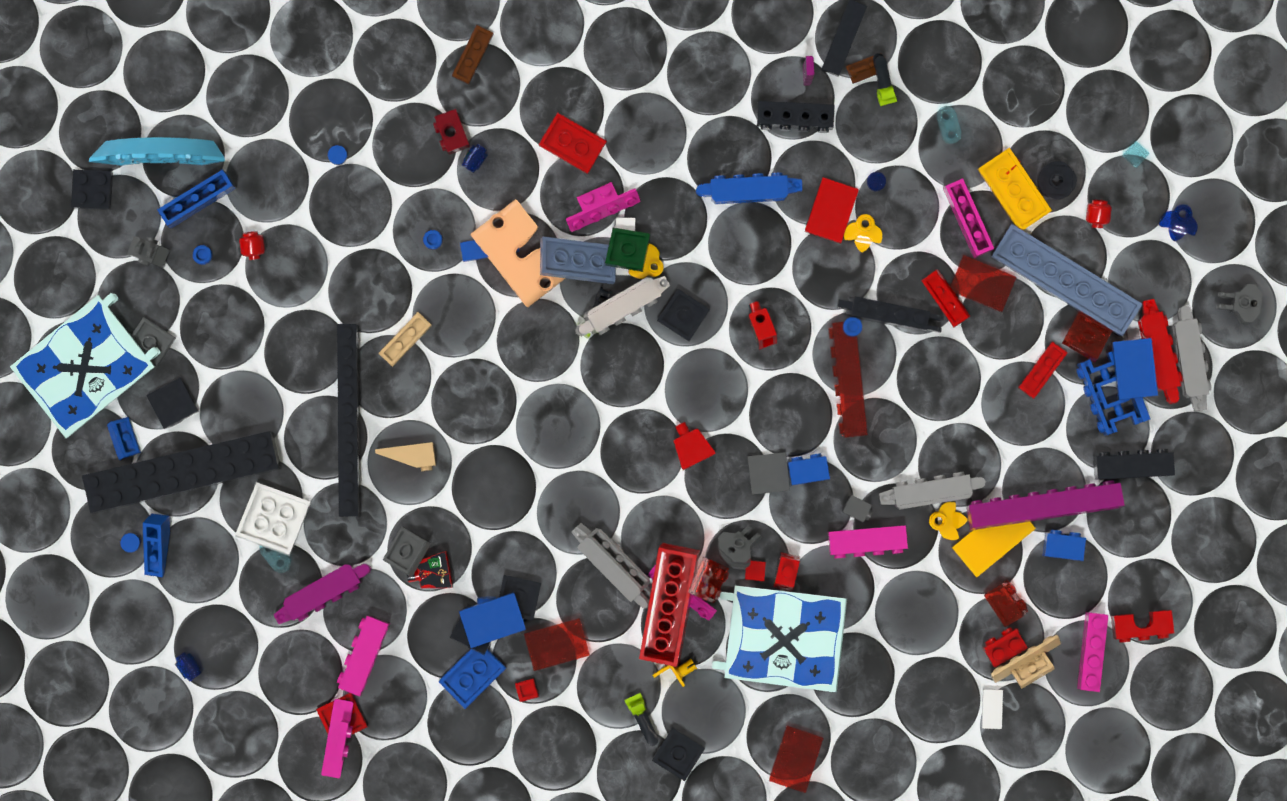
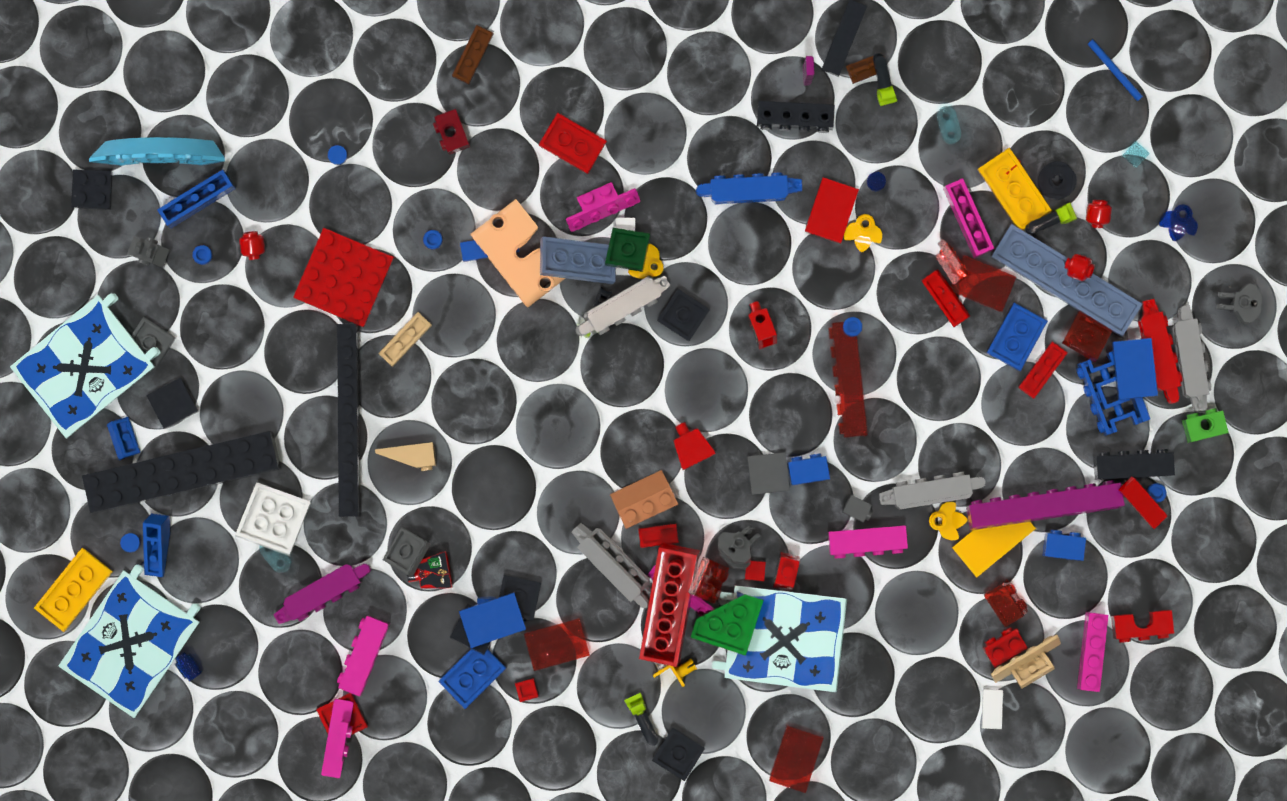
(73, 589): none -> yellow tile
(129, 643): none -> flag
(343, 277): none -> red plate
(474, 158): clear blue brick -> none
(644, 499): none -> nougat slope
(657, 535): none -> red tile
(730, 624): none -> green plate
(890, 314): black hinge -> none
(951, 263): none -> clear red bracket
(1017, 337): none -> blue tile
(1061, 215): none -> piece
(1079, 267): none -> red head
(1115, 70): none -> blue bar
(1142, 502): none -> red tile
(1157, 492): none -> blue tile
(1193, 428): none -> bright green brick

